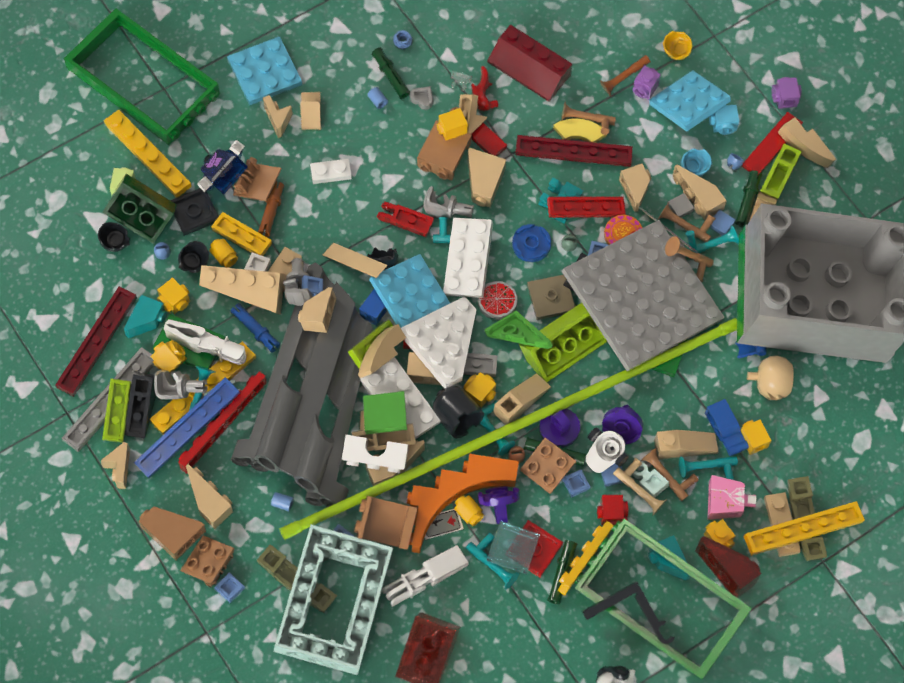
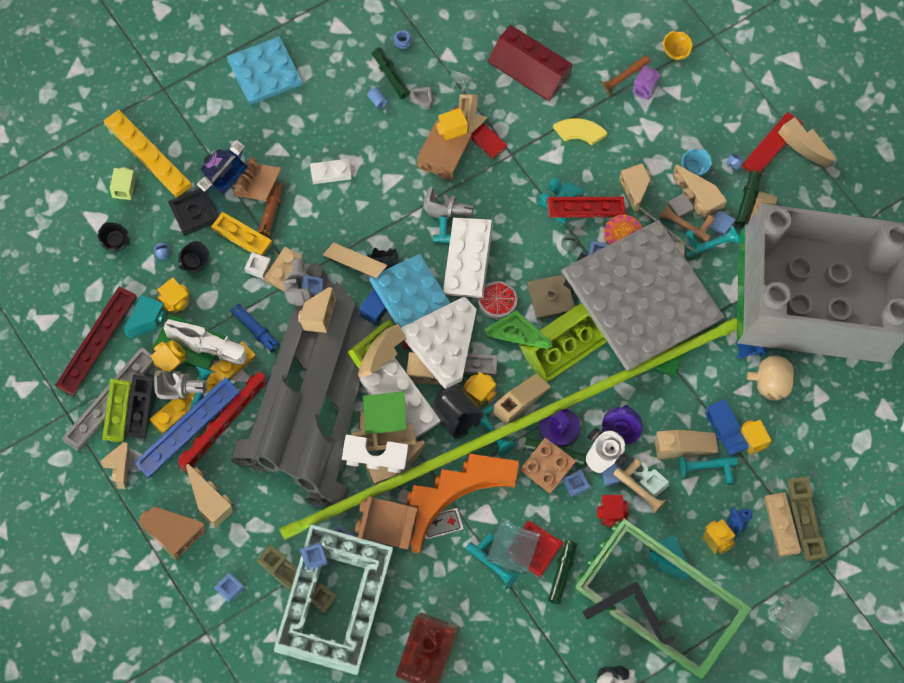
(106, 29): green door -> none
(140, 208): dark green slope -> none
(208, 560): medium nougat hinge -> none
(223, 252): yellow brick -> none
(250, 286): tan wedge -> none
(278, 118): tan slope -> none
(282, 501): medium blue hinge -> none
(310, 110): tan slope -> none
(313, 556): none -> medium blue tile
(406, 219): red hinge -> none
(434, 569): white arm -> none
(469, 510): yellow brick -> none
(483, 103): red piece -> none
(484, 176): tan slope -> none
(499, 498): dark purple tile -> none
(517, 457): nougat hinge -> none
(531, 243): blue tile -> none
(574, 150): dark red plate -> none
(580, 563): yellow plate -> none
(605, 120): medium nougat piece -> none
(673, 246): medium nougat piece -> none
(678, 489): medium nougat piece -> none
(689, 100): medium azure plate -> none
(725, 120): medium azure brick -> none
(727, 498): bright pink torso -> none
(730, 567): clear red slope -> none
(738, 520): none -> blue hinge
(781, 171): lime slope -> none
(786, 92): medium lavender brick -> none
(794, 615): none -> clear plate
(803, 528): yellow plate -> none

